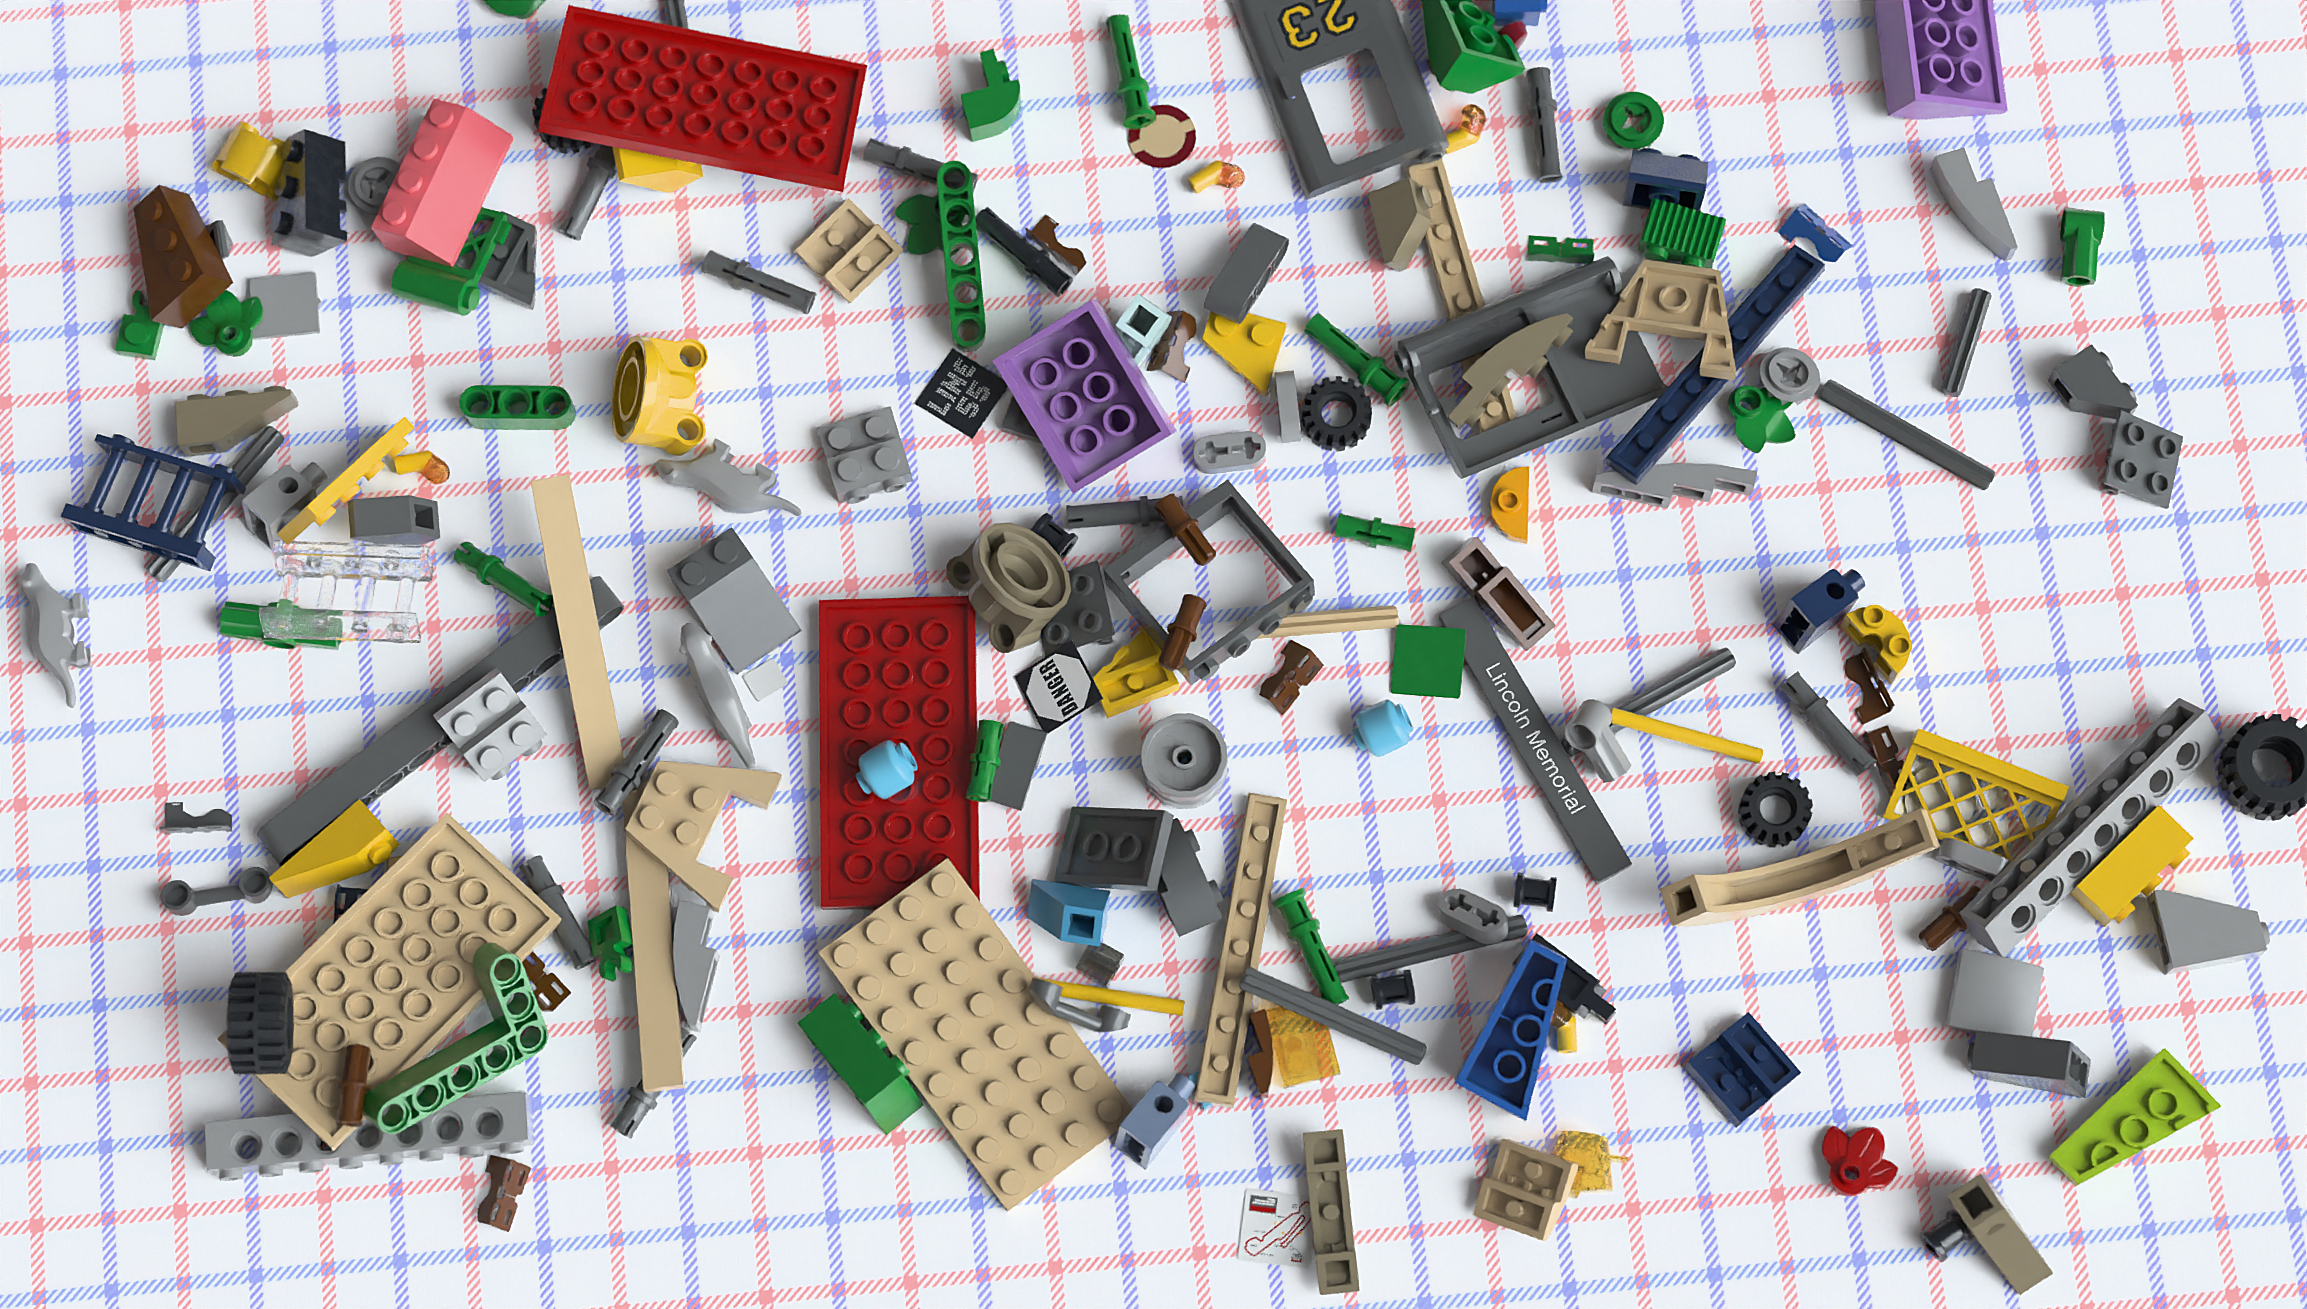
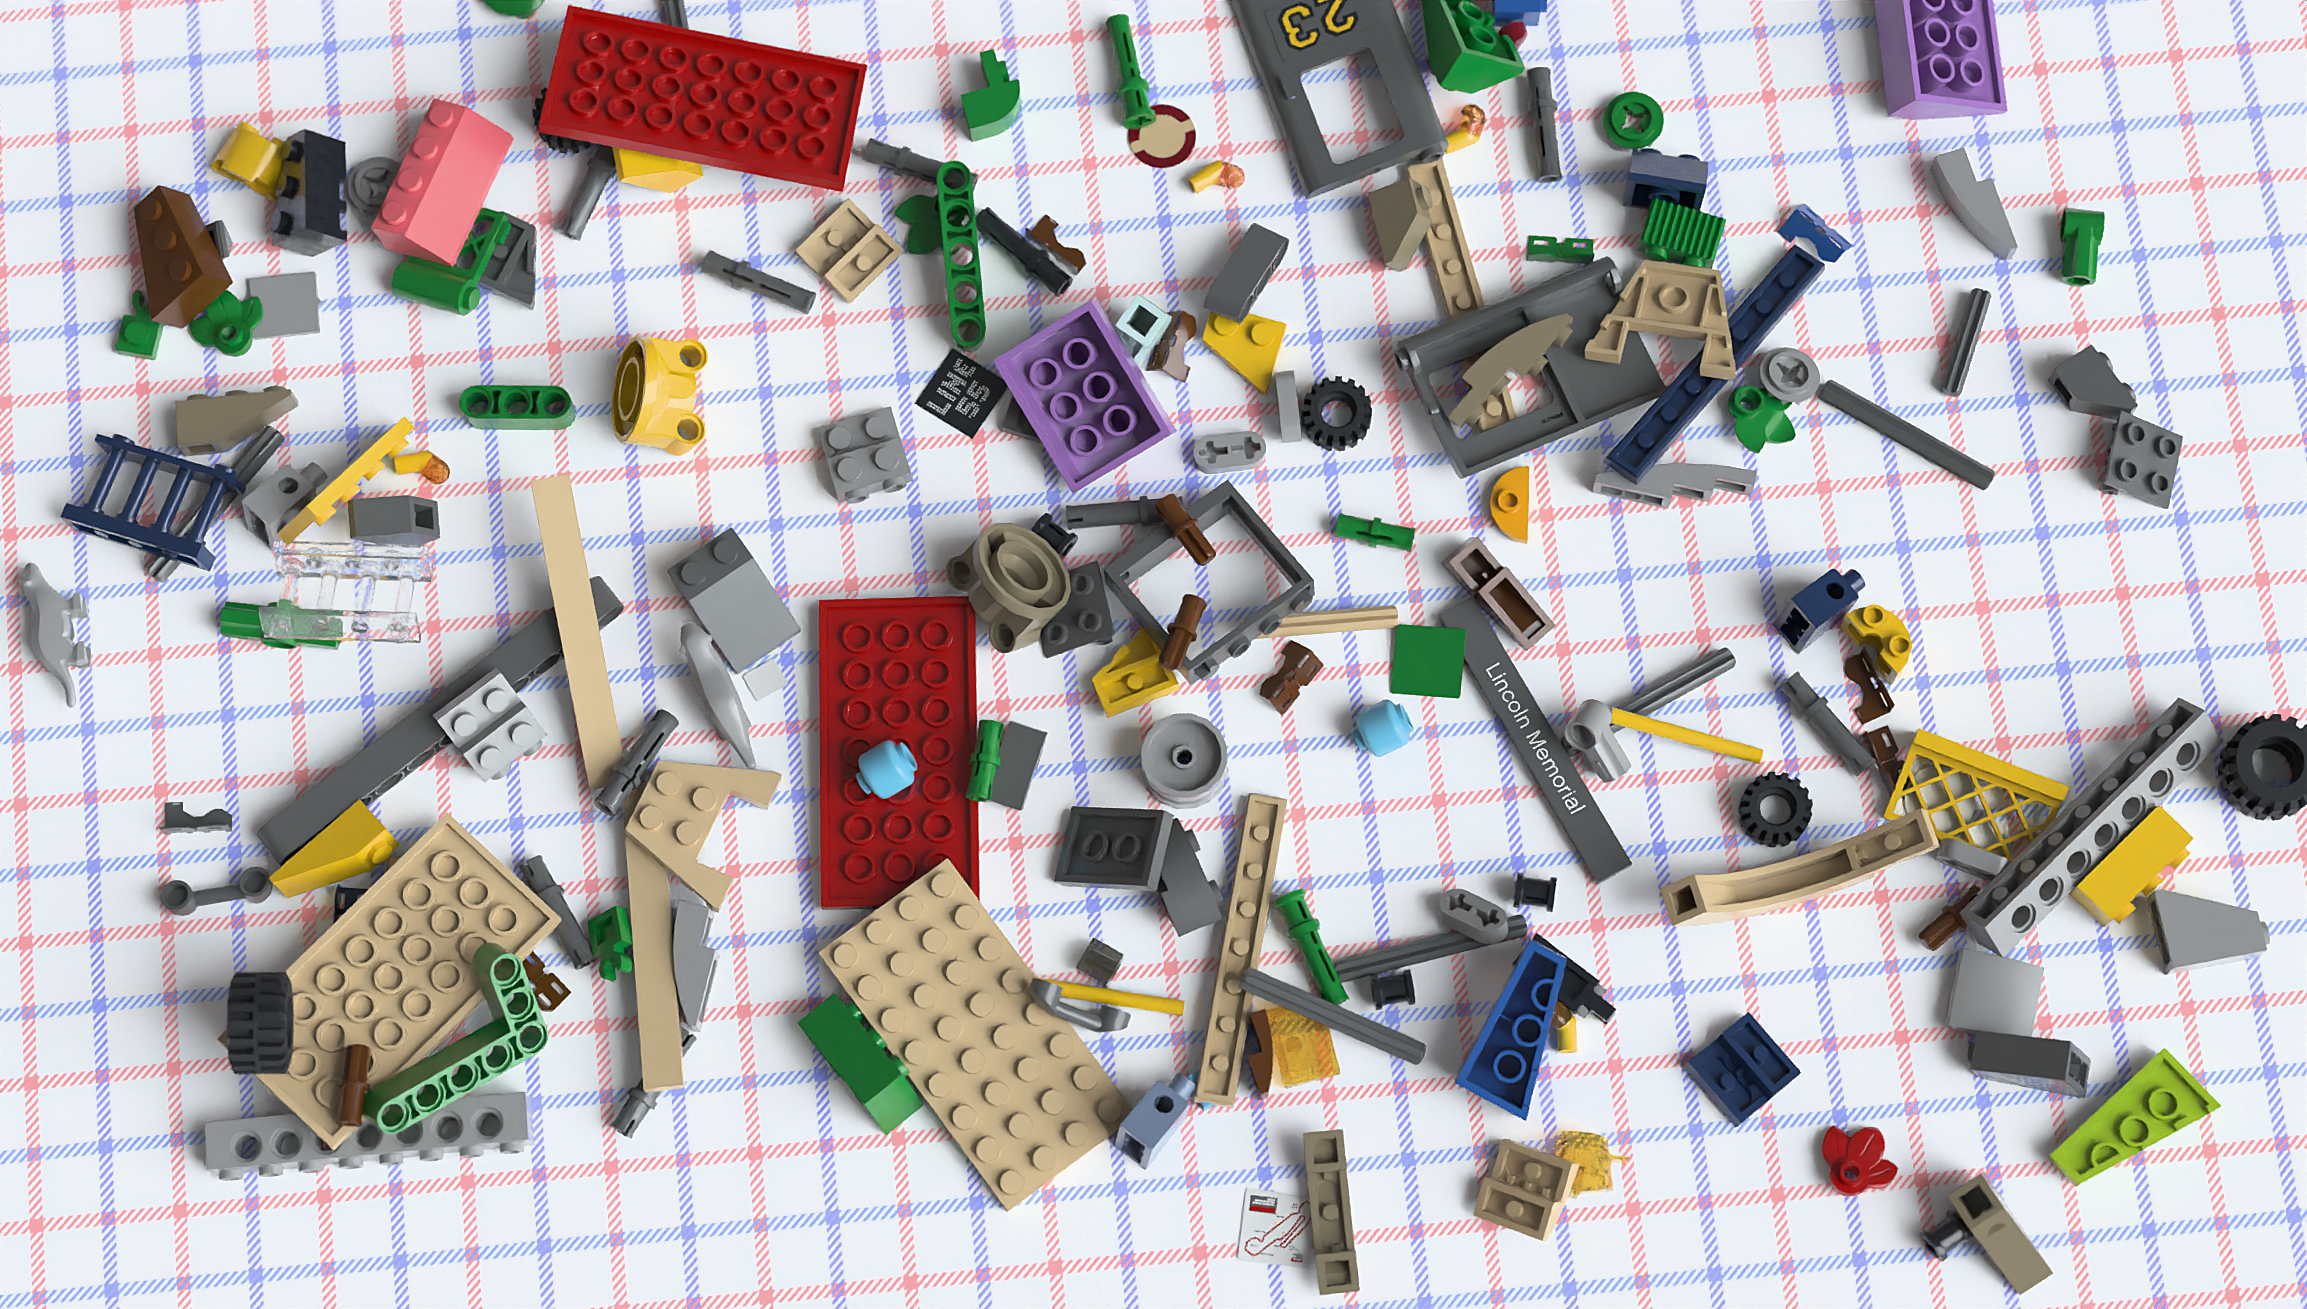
(491, 571): green pin -> none
(498, 1169): reddish brown piece -> none
(725, 482): light grey animal -> none
(1058, 687): sticker -> none
(1069, 911): dark azure slope -> none
(1370, 369): green pin -> none

